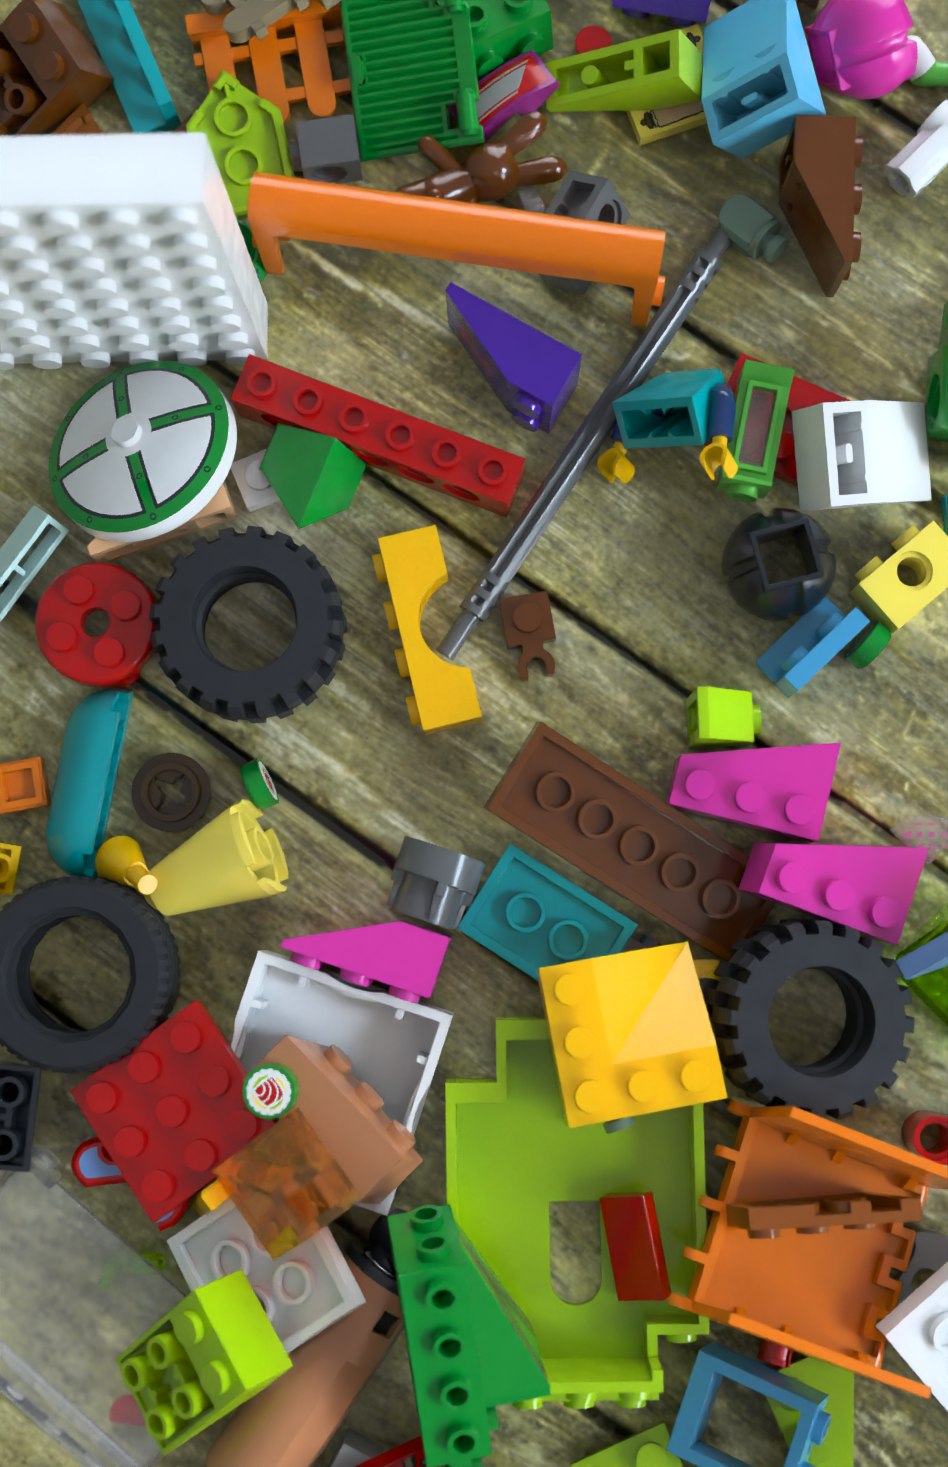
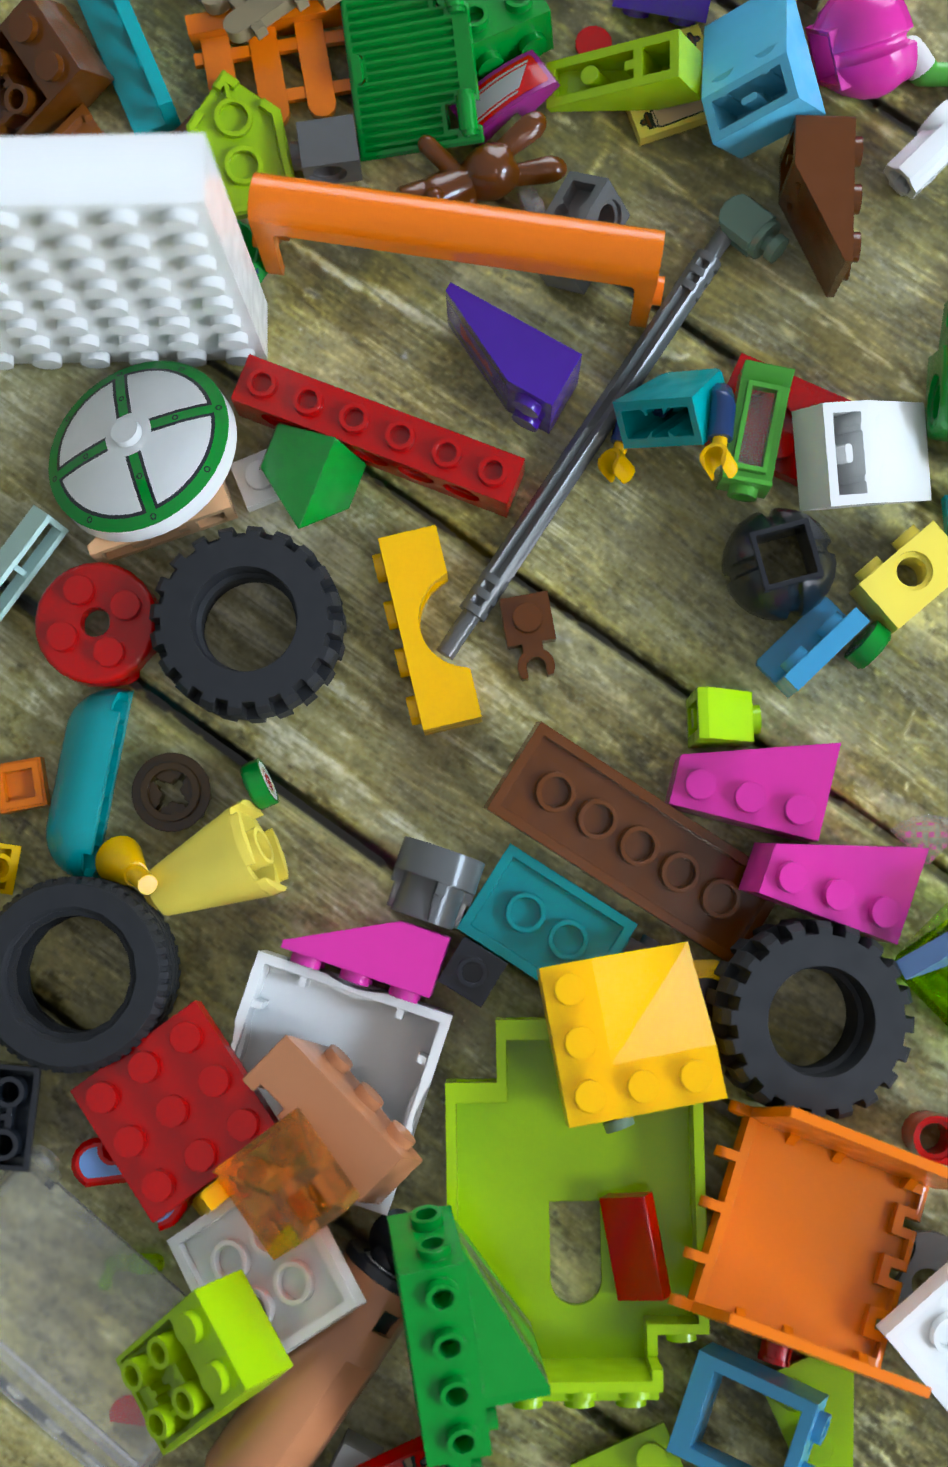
(270, 1090): tile -> none
(472, 971): none -> black brick
(816, 1213): dark orange wing -> none

